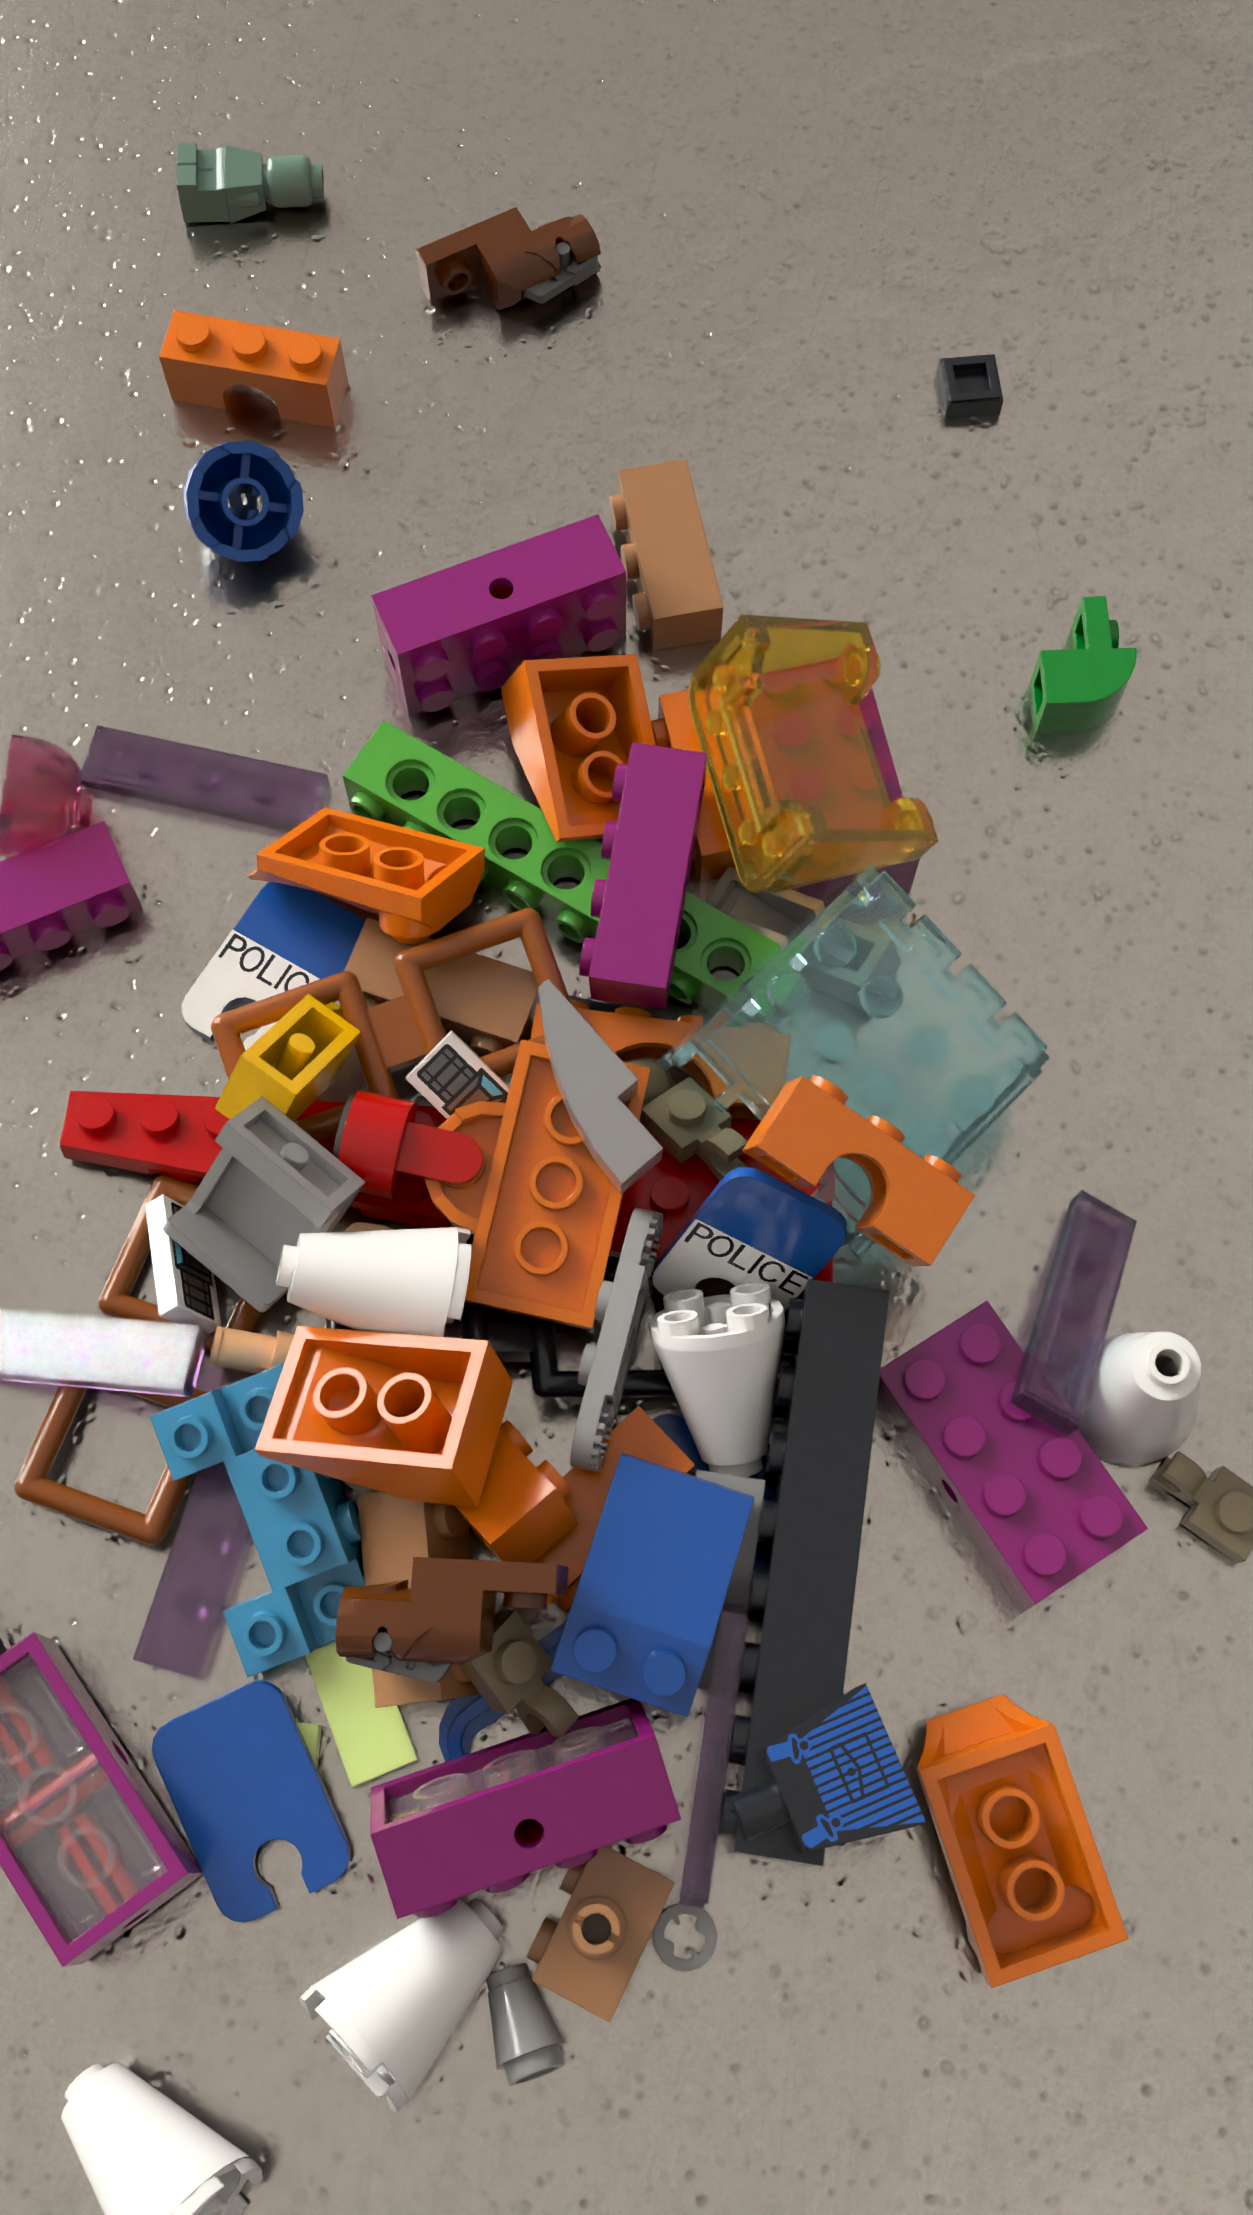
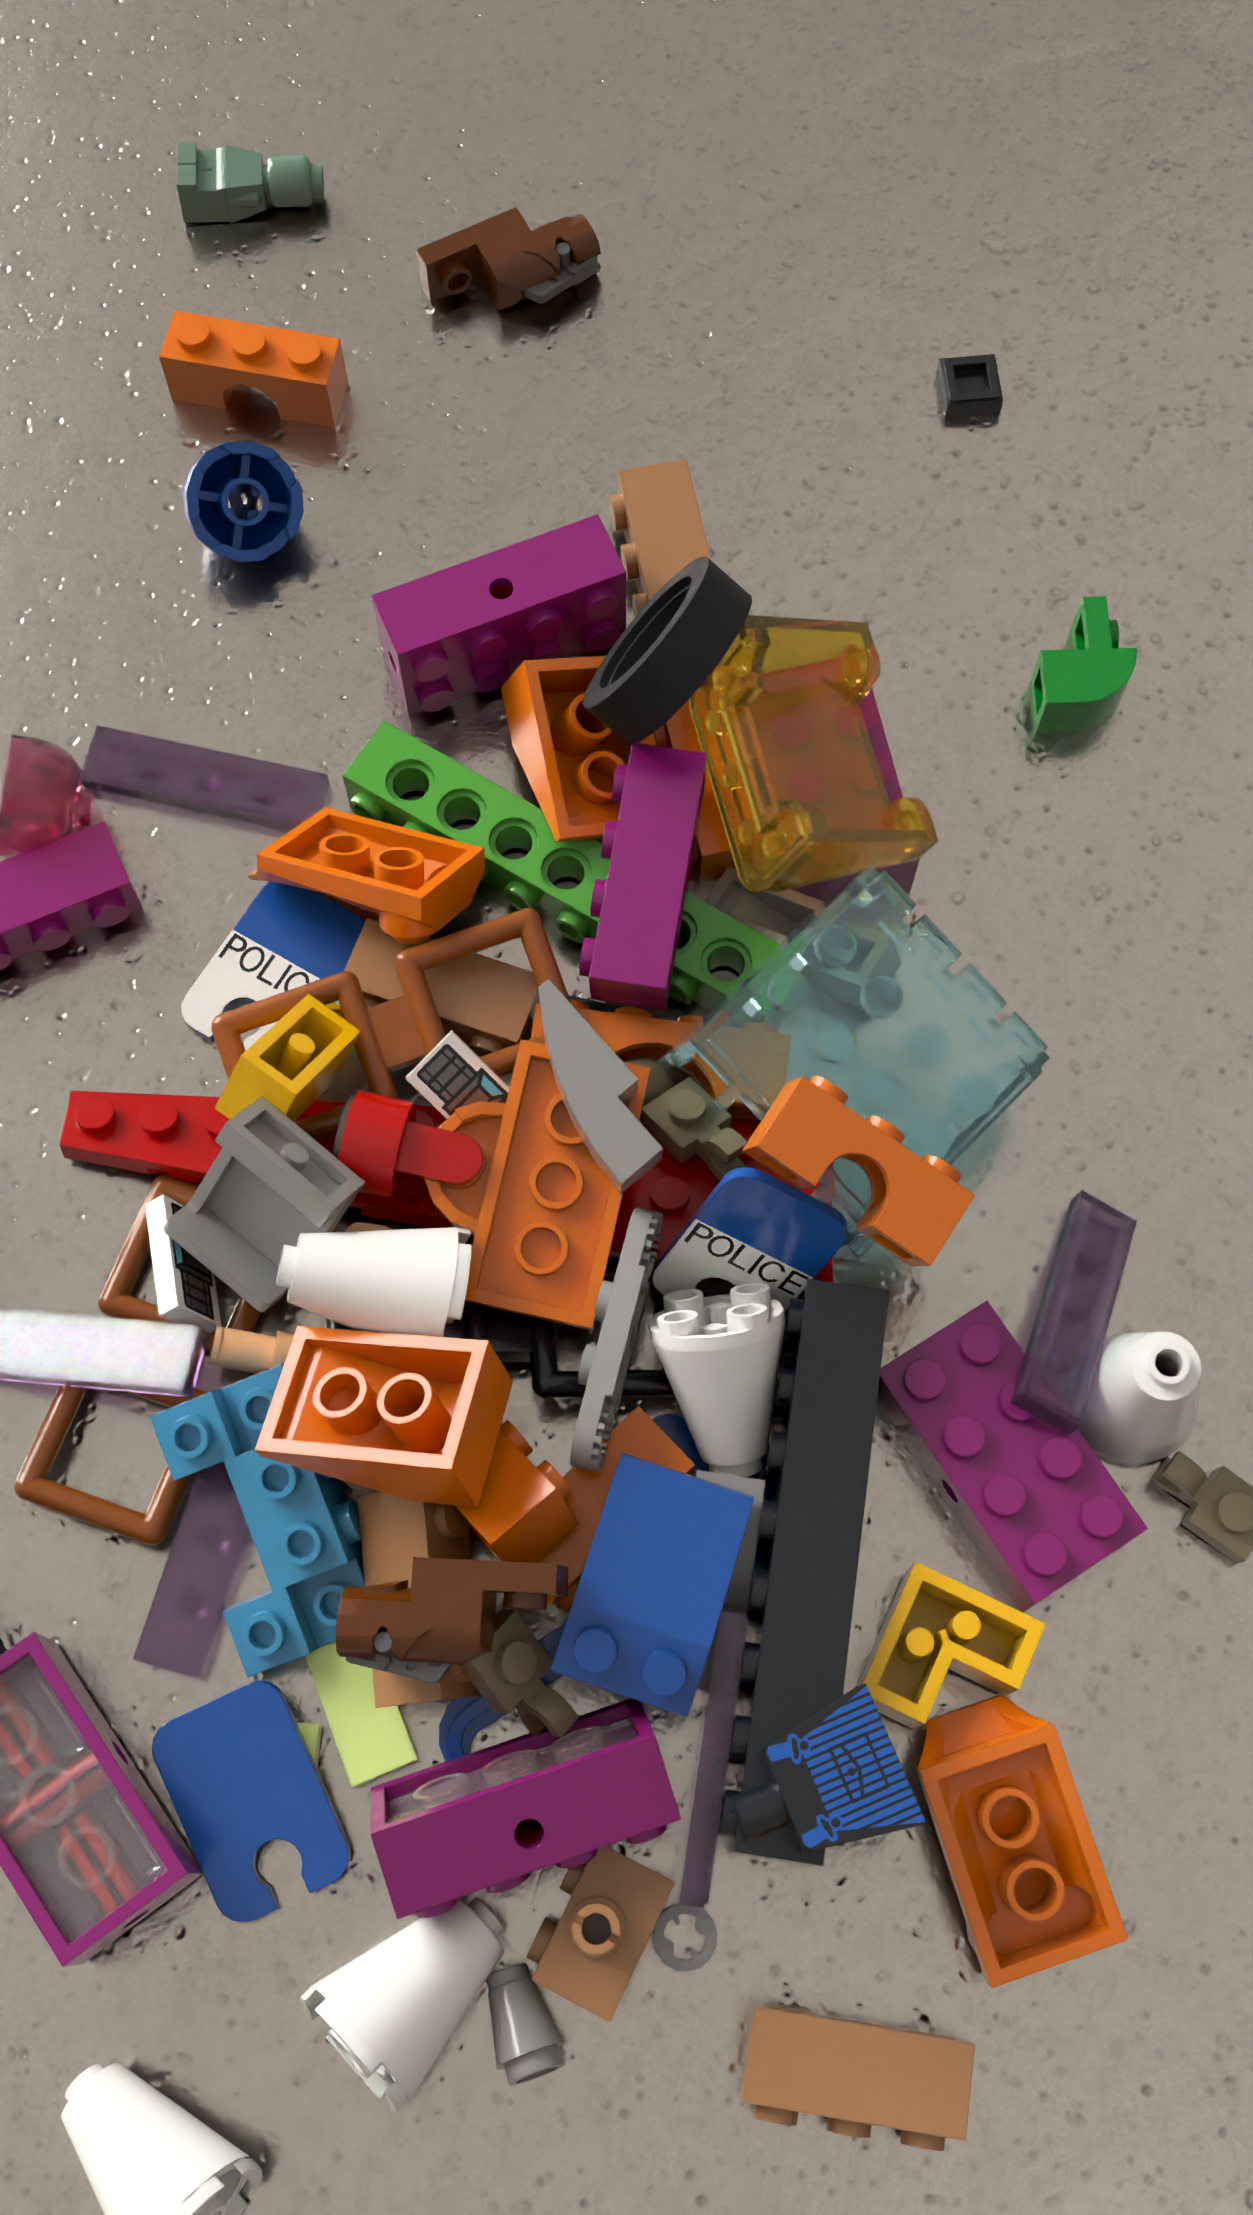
(668, 650): none -> black tyre
(856, 2076): none -> medium nougat brick
(943, 1627): none -> yellow brick

